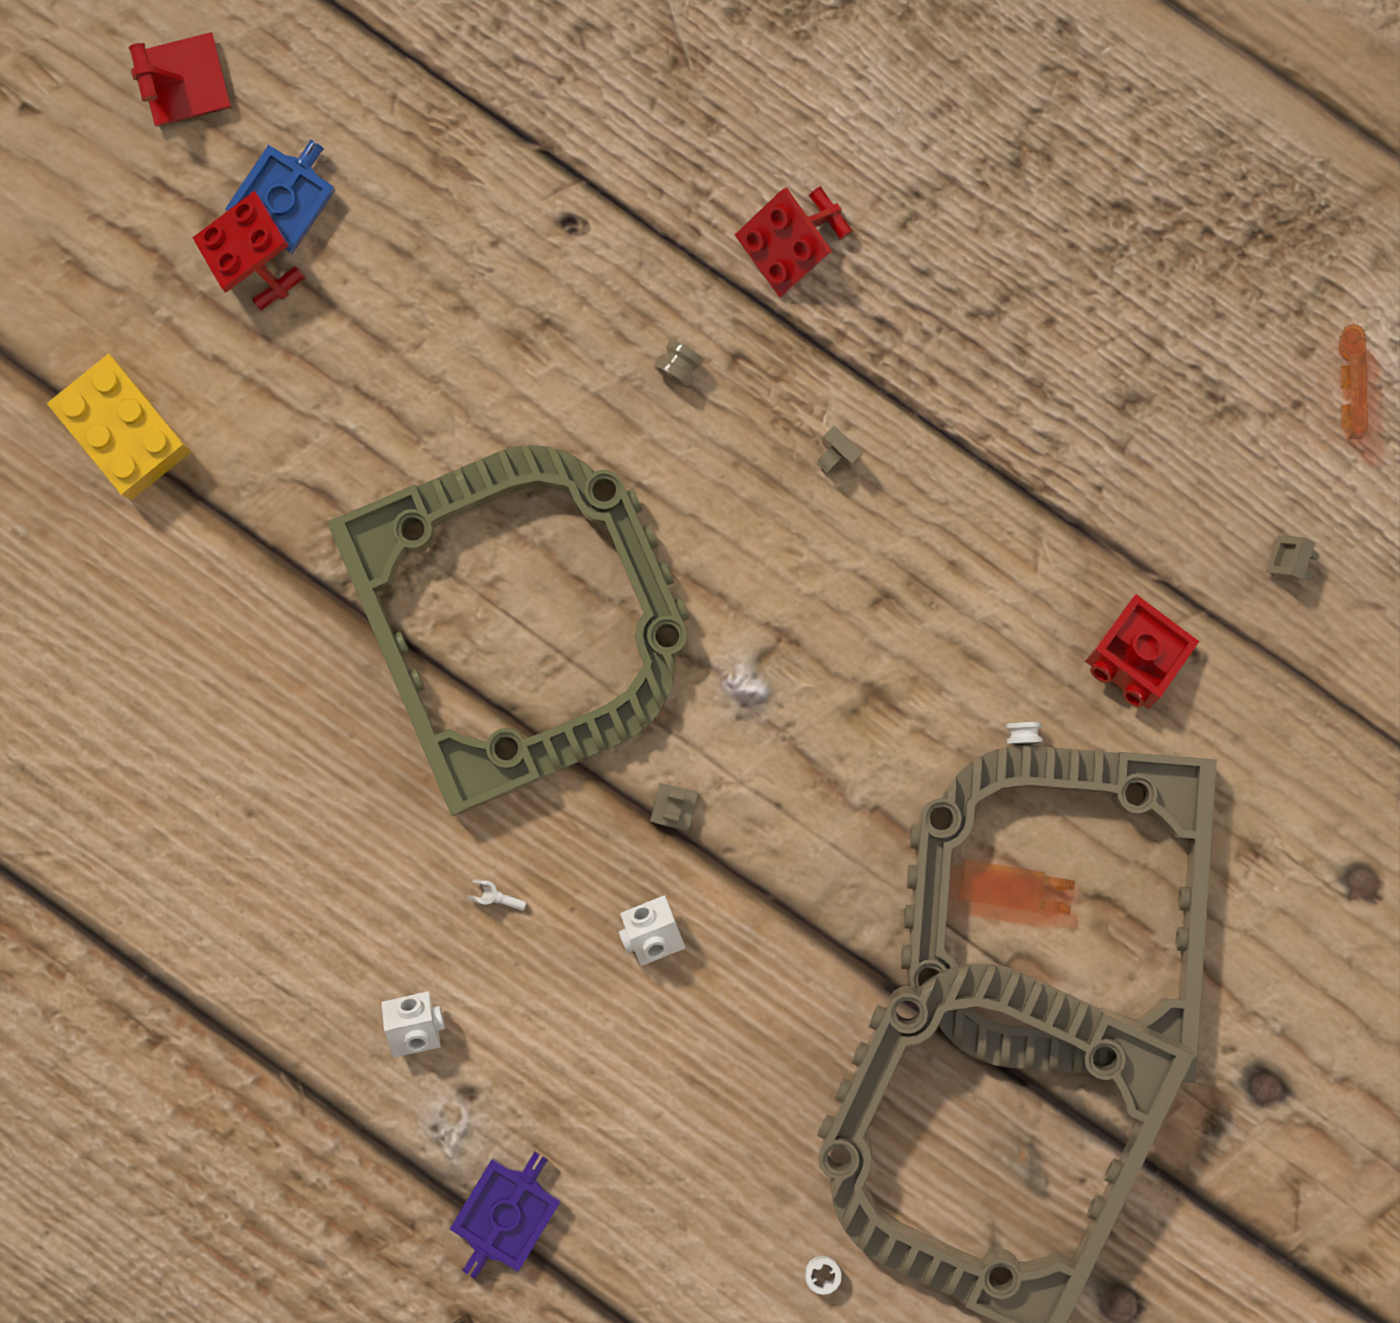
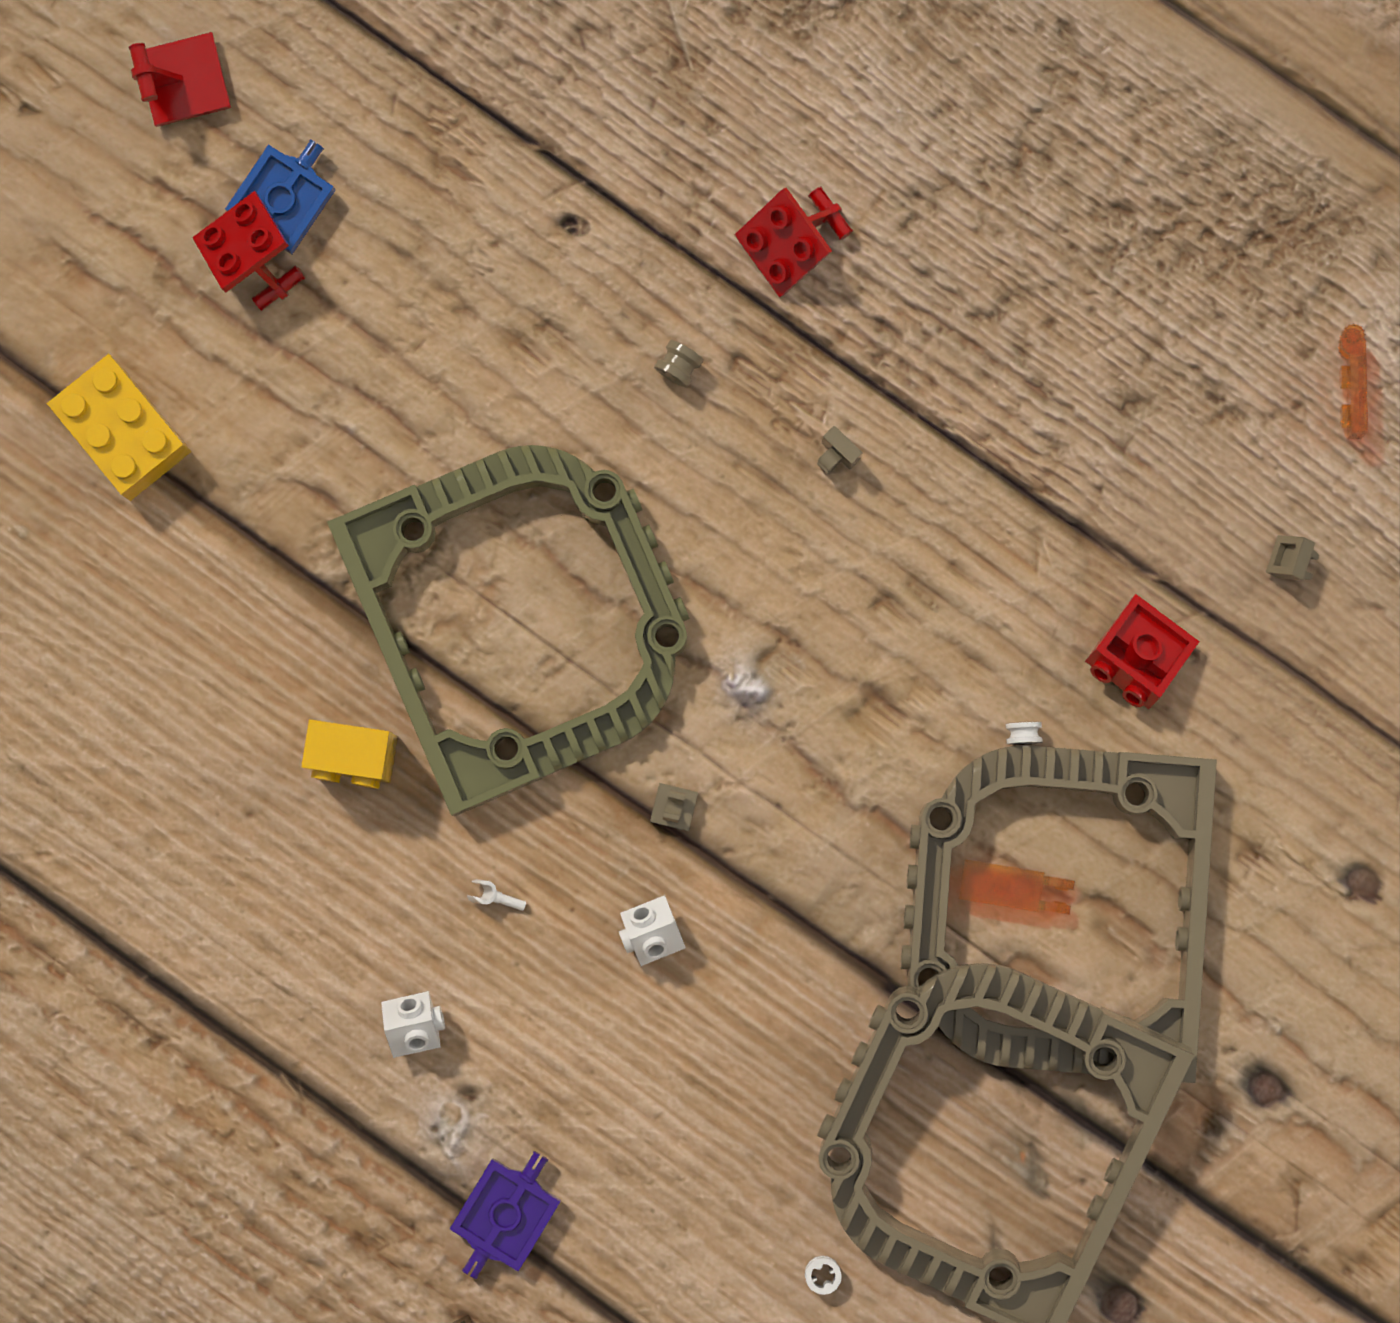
(349, 751): none -> yellow brick

